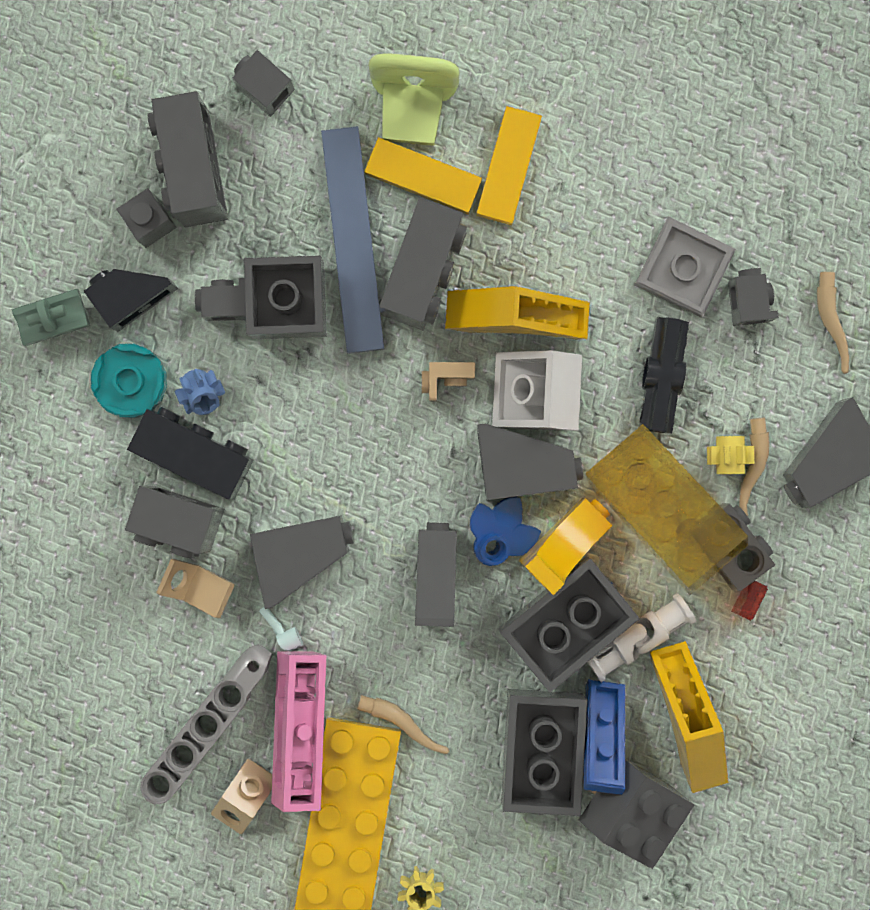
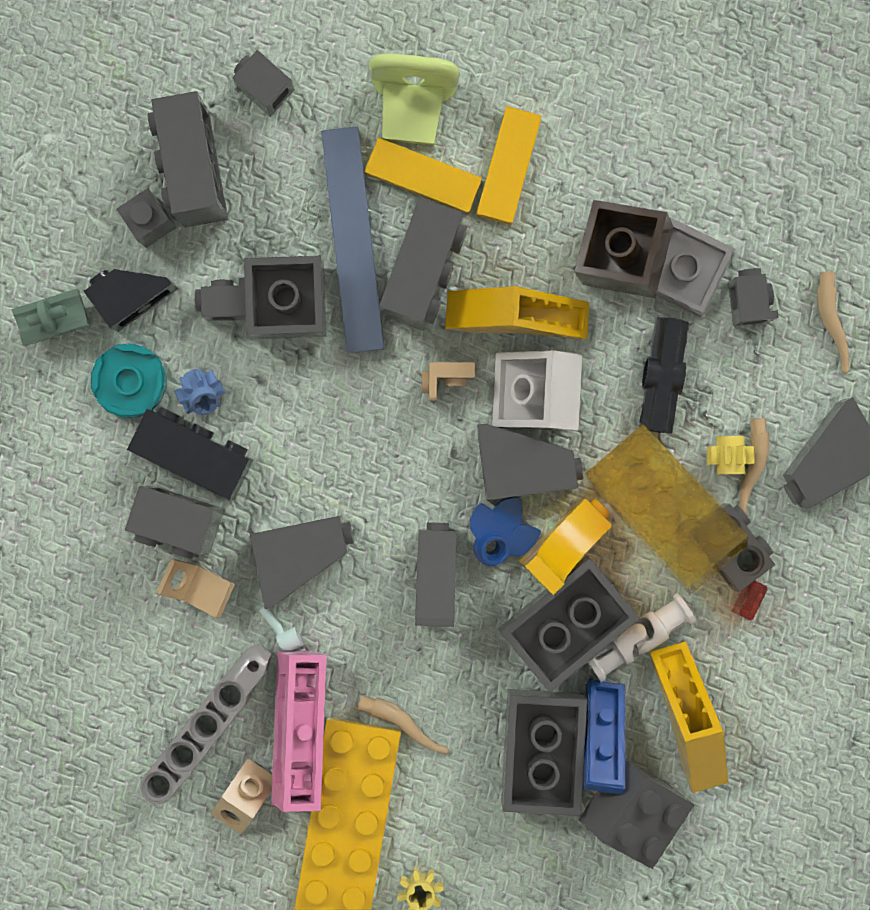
(624, 248): none -> dark brown brick

